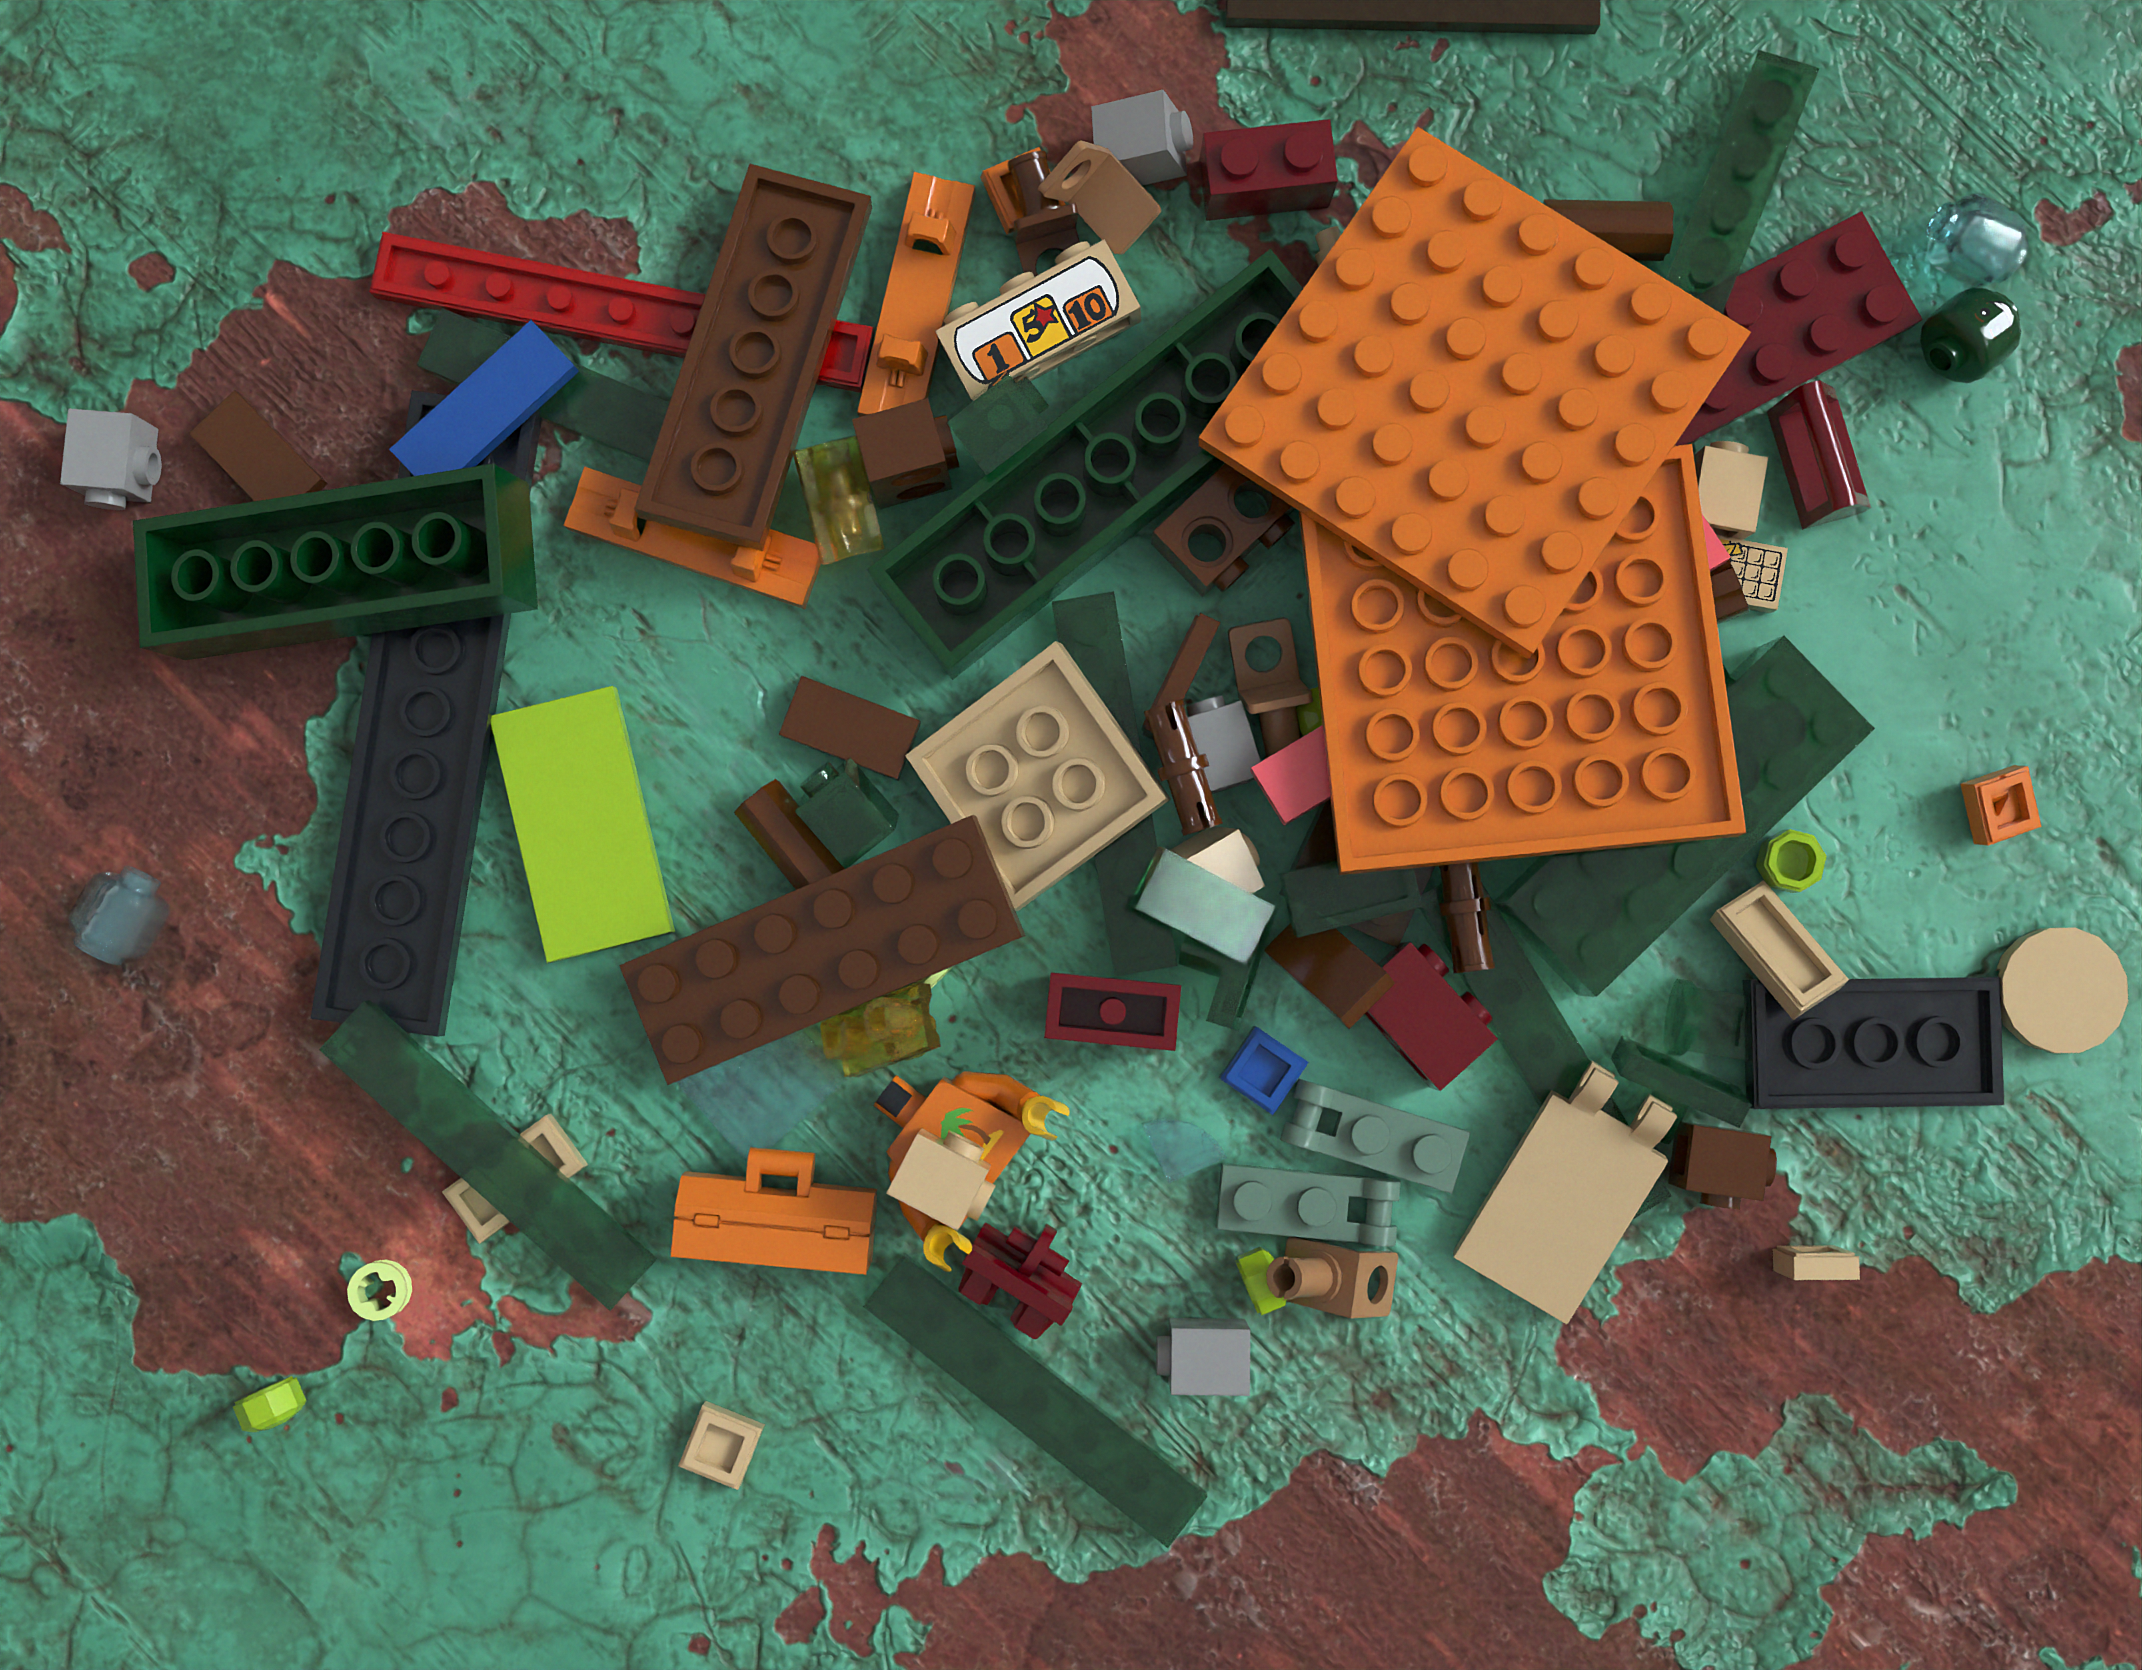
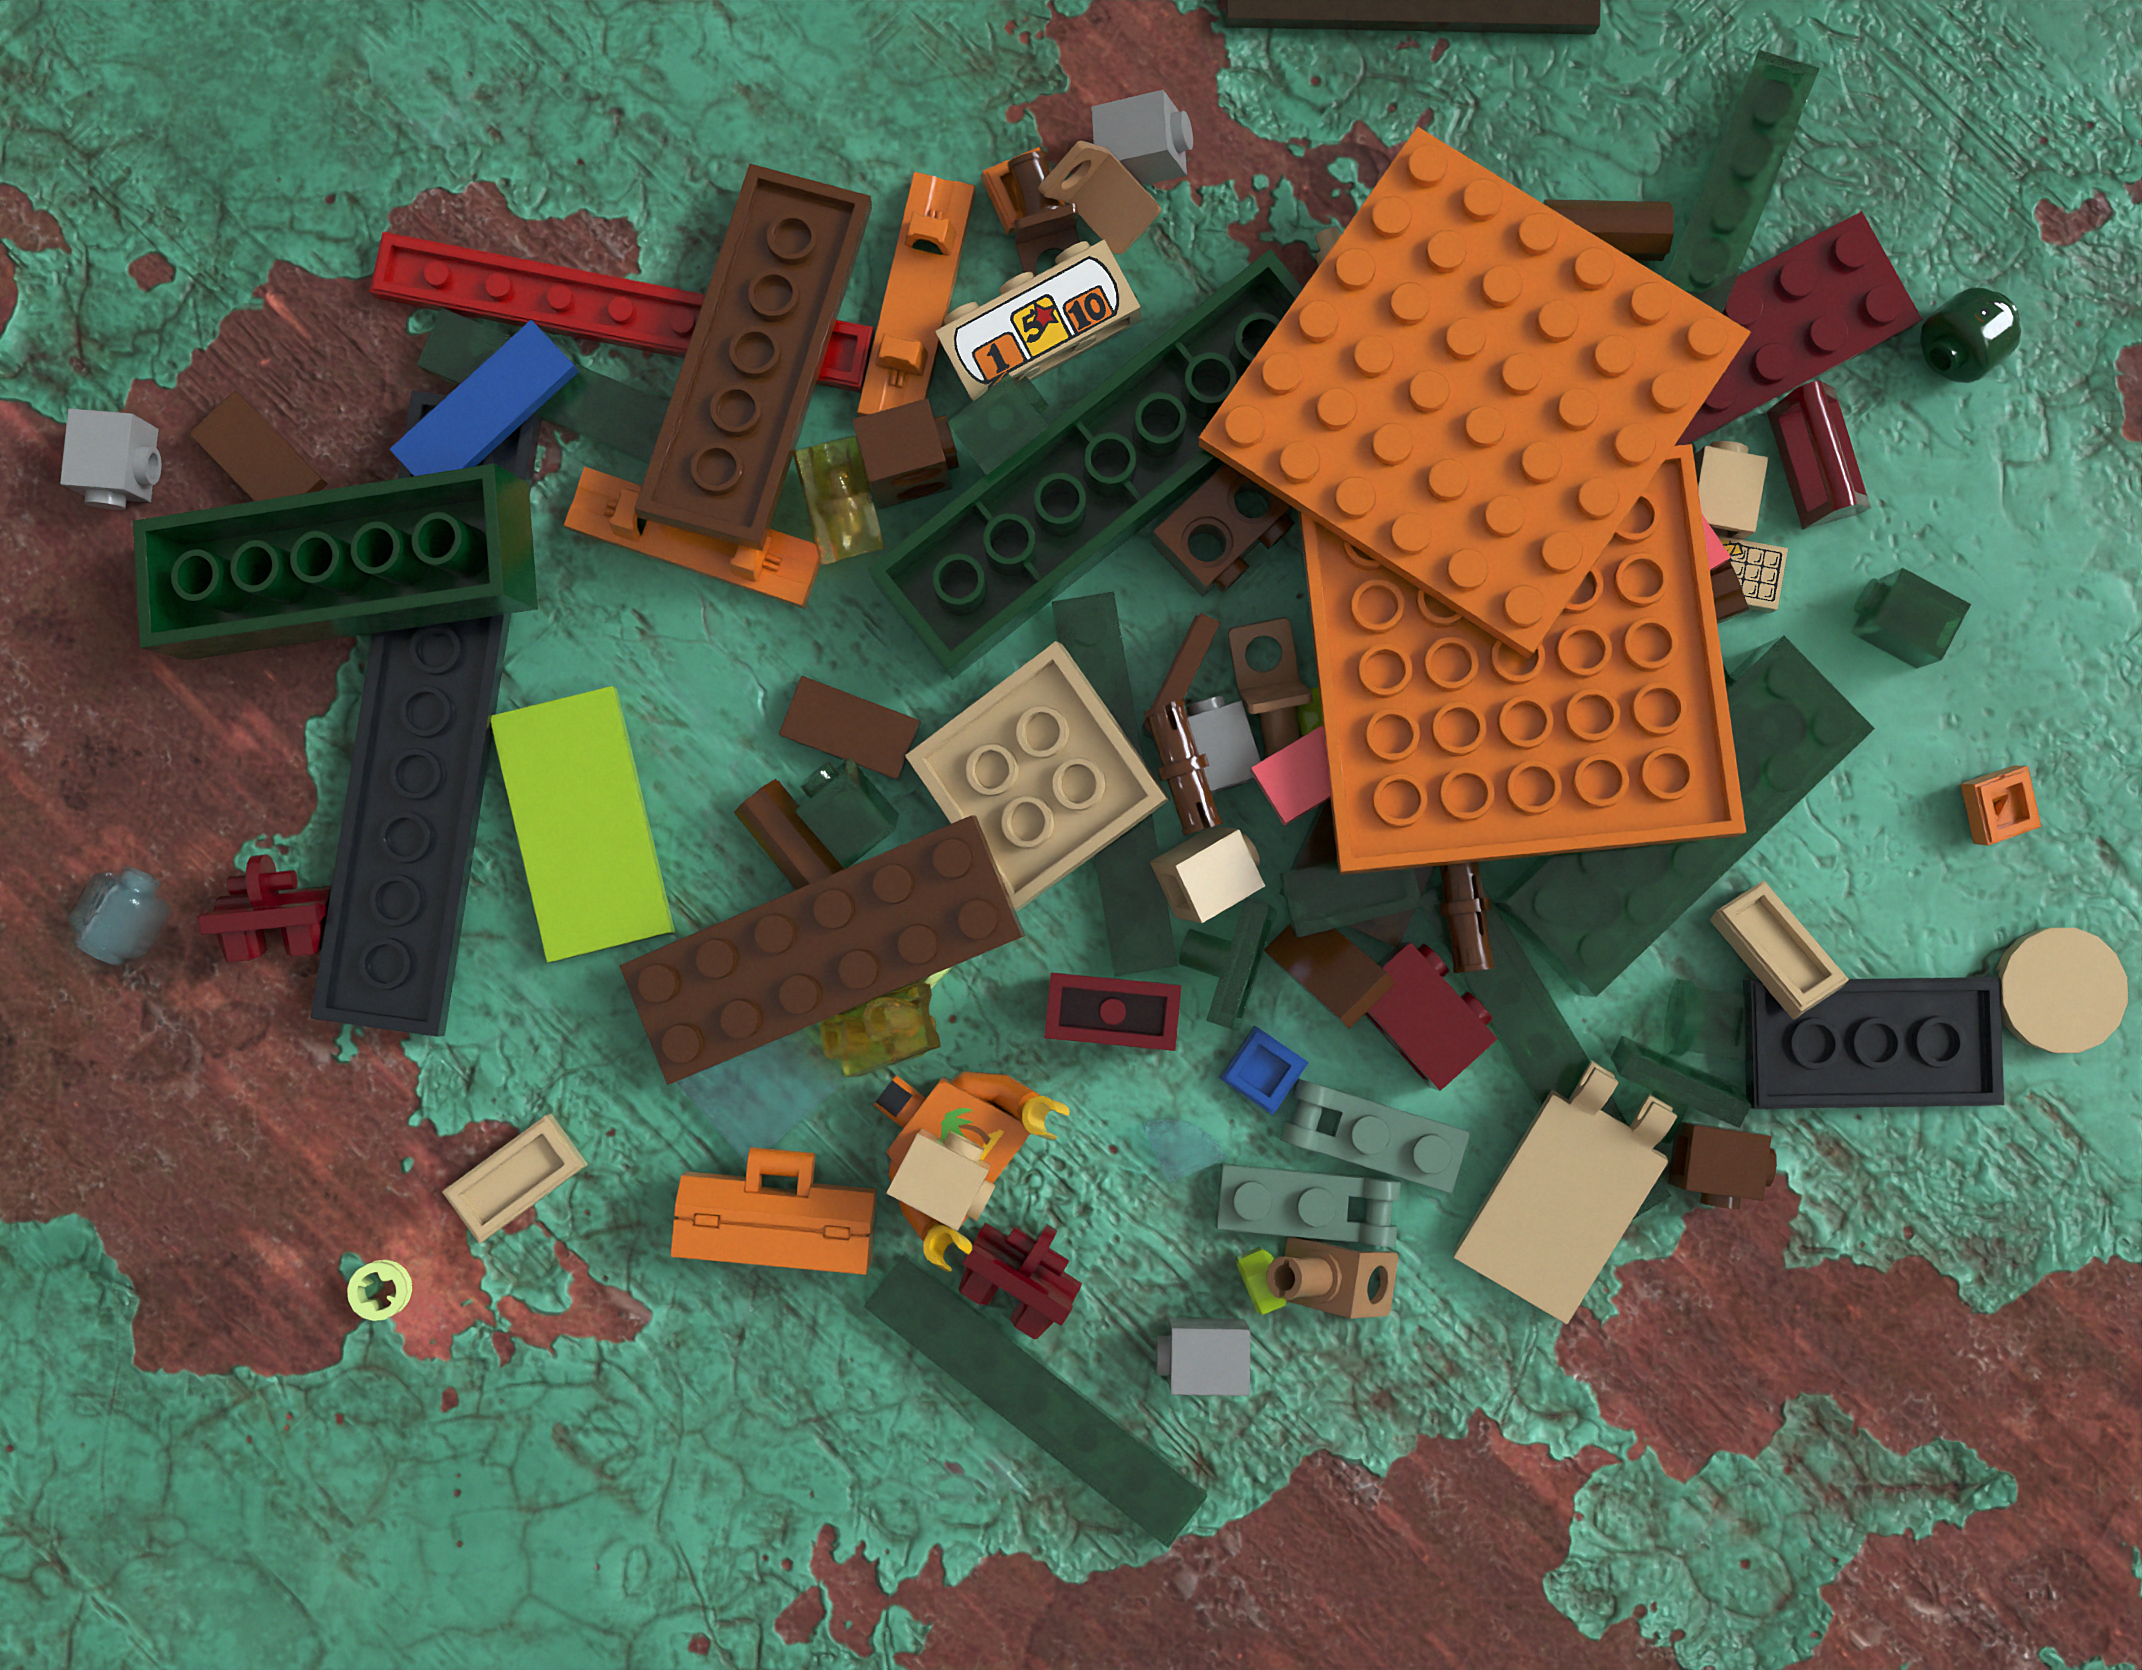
(262, 902): none -> dark red hips
(270, 1405): lime tile -> none
(488, 1154): clear green tile -> none
(721, 1445): tan tile -> none
(1201, 905): clear green tile -> none
(1267, 169): dark red brick -> none
(1791, 861): lime tile -> none
(1816, 1262): tan tile -> none
(1908, 617): none -> clear green brick
(1976, 240): clear light blue head -> none

